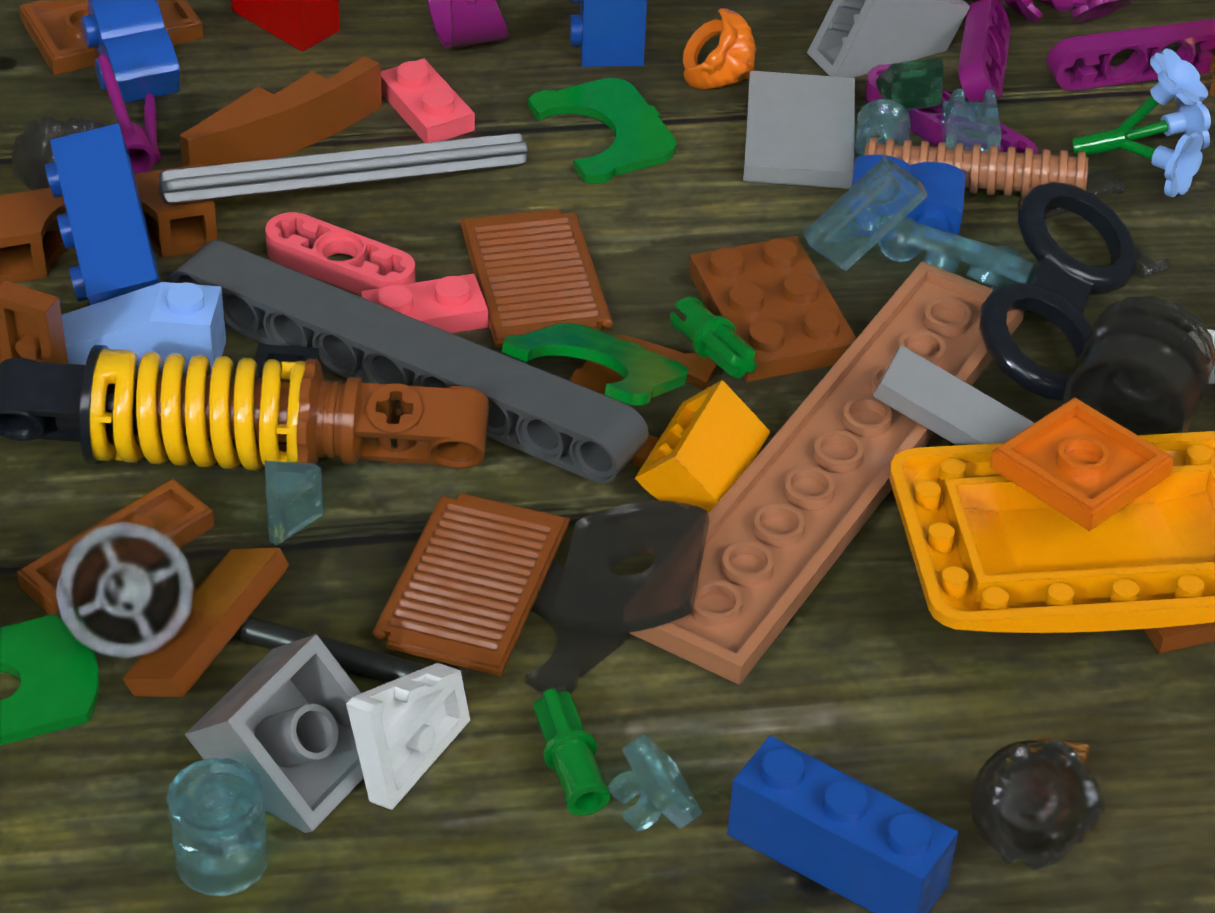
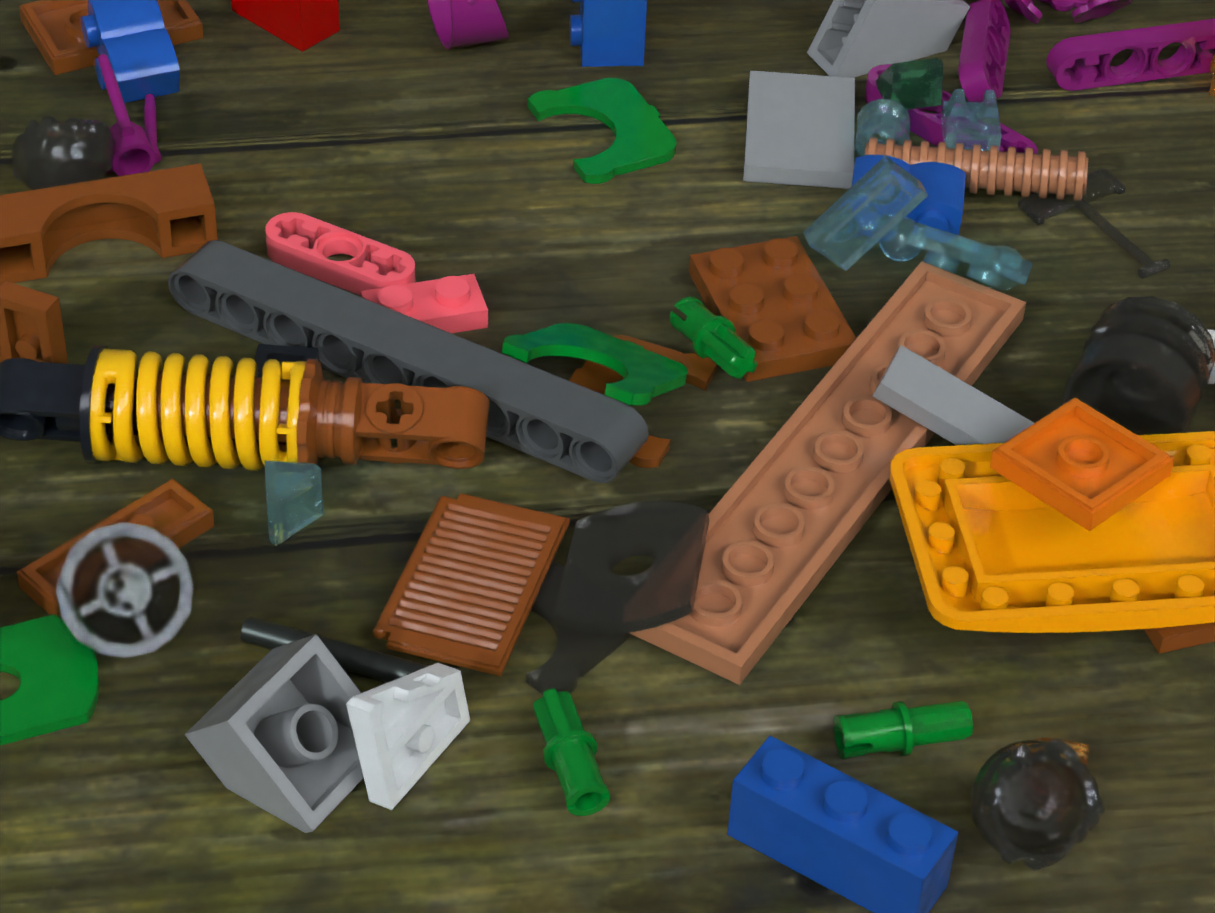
(102, 214): blue brick -> none
(153, 319): light blue slope -> none
(216, 615): dark orange tile -> none
(218, 826): clear light blue wheel -> none
(285, 122): dark orange slope -> none
(341, 168): axle -> none
(426, 101): coral plate -> none
(534, 272): dark orange window -> none
(659, 786): clear light blue tile -> none
(703, 449): light orange brick -> none
(728, 61): orange piece -> none
(901, 728): none -> green axle
(1056, 284): black bar -> none
(1191, 118): light blue plant -> none

